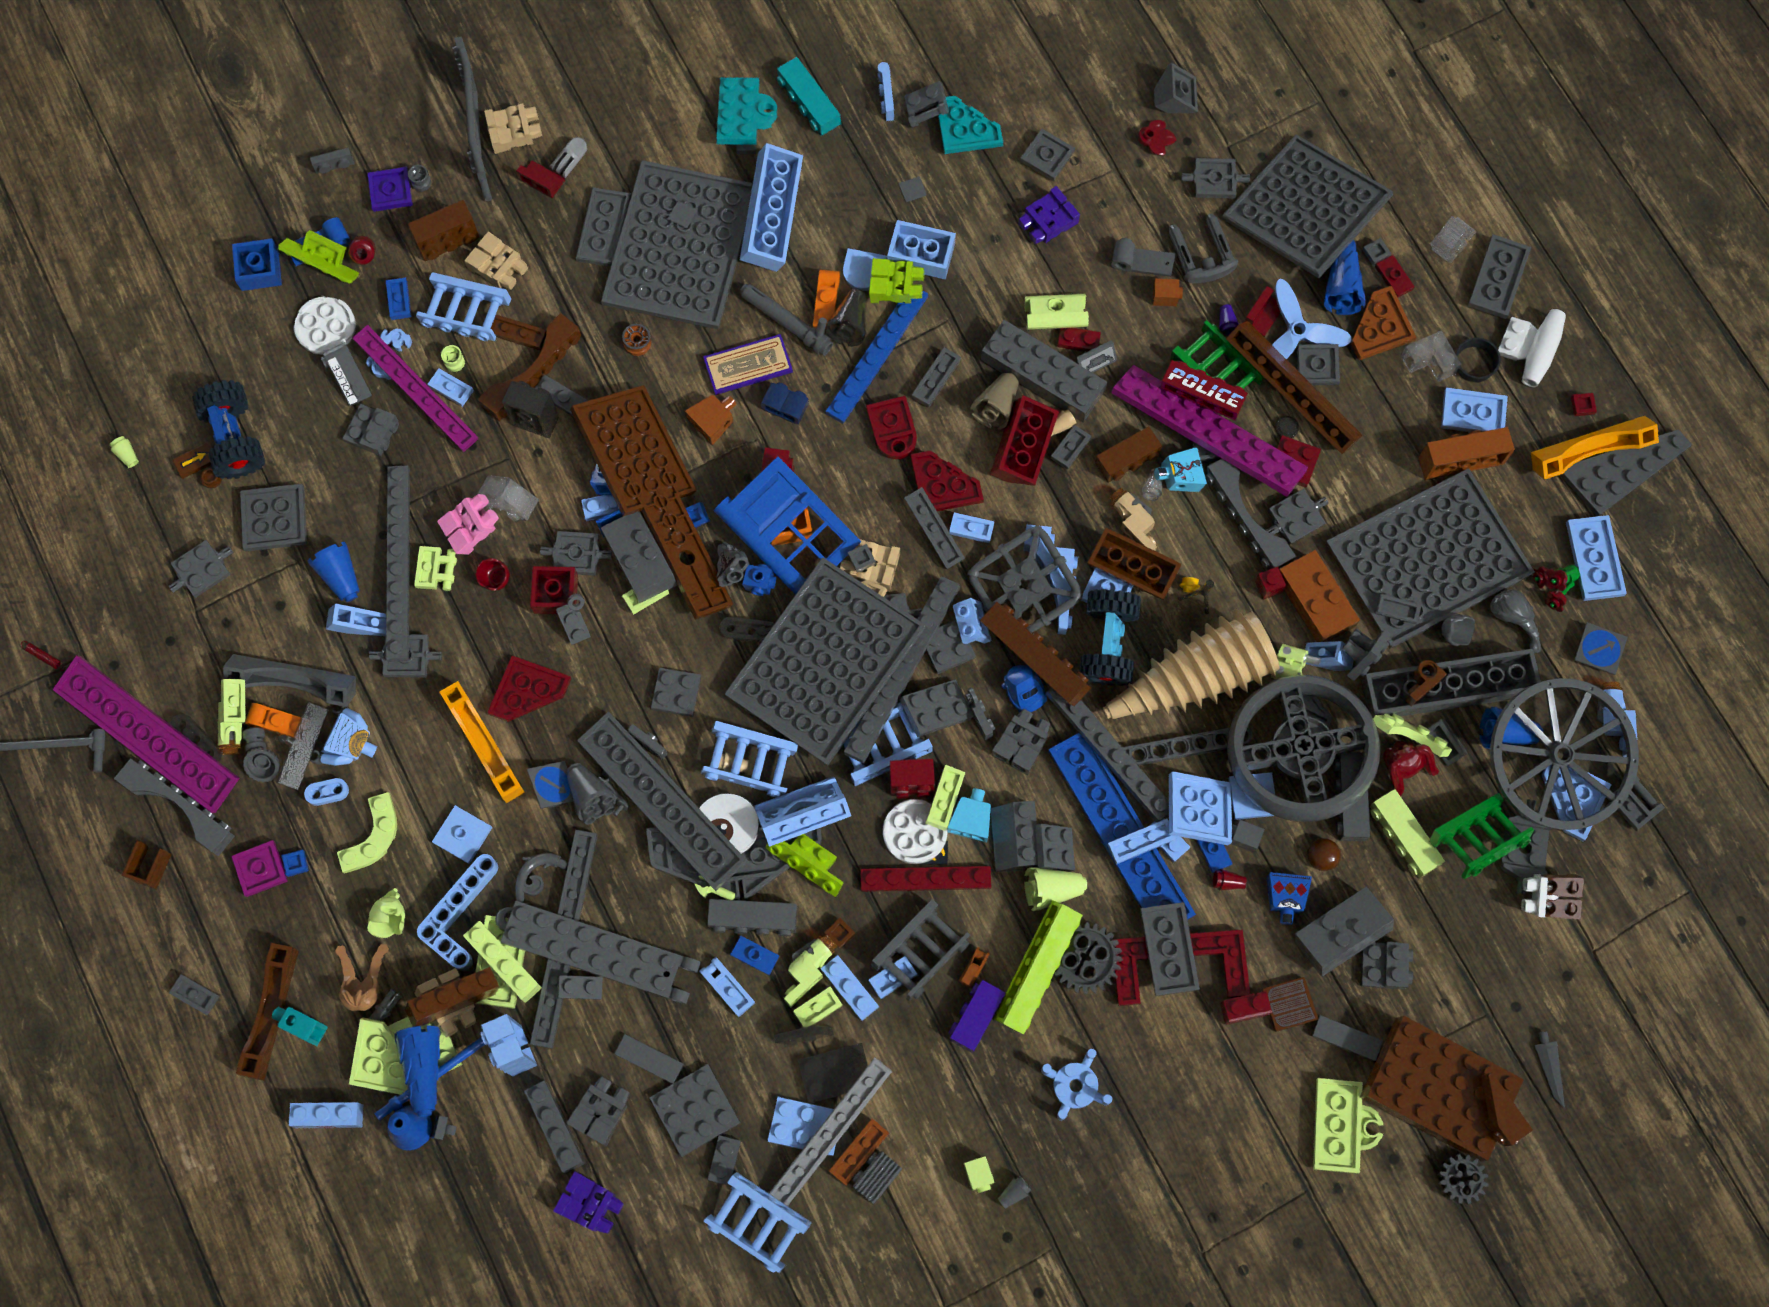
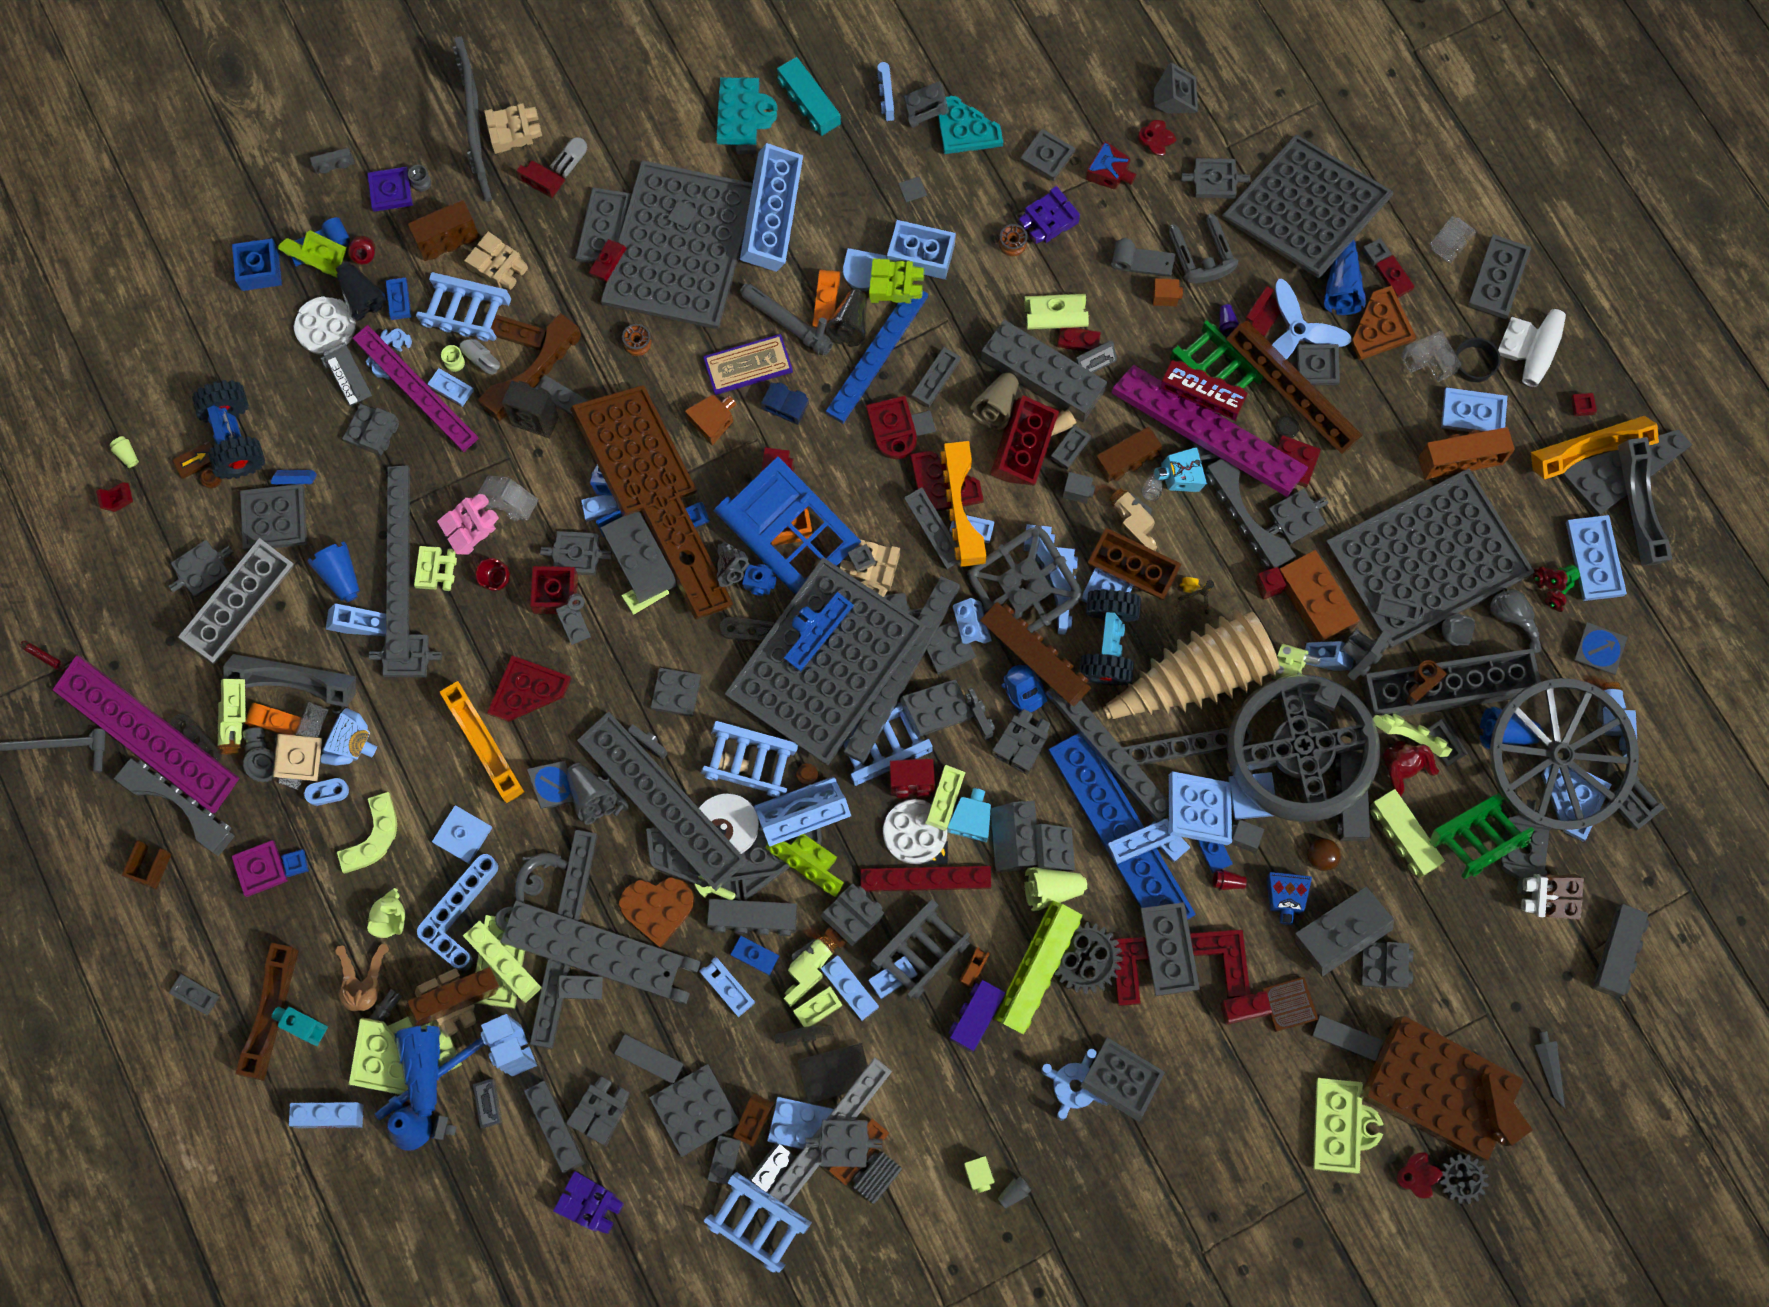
(115, 498): none -> dark red bracket
(236, 601): none -> light grey brick
(293, 477): none -> blue tile
(297, 757): none -> tan tile
(358, 291): none -> black cone
(480, 356): none -> light grey arm
(487, 1103): none -> slope
(607, 260): none -> dark red plate
(657, 909): none -> dark orange plate
(753, 1119): none -> reddish brown plate
(772, 1167): none -> plate
(807, 774): none -> reddish brown plate
(816, 629): none -> blue plate
(843, 1143): none -> dark grey plate
(853, 914): none -> dark grey plate
(923, 423): none -> dark grey sticker
(969, 541): none -> light orange arch
(1013, 248): none -> dark orange wheel
(1078, 488): none -> dark grey brick
(1110, 168): none -> dark red torso
(1123, 1079): none -> dark grey plate
(1327, 696): none -> dark grey plate
(1423, 1176): none -> dark red plate
(1620, 951): none -> dark grey brick
(1636, 468): none -> dark grey arch

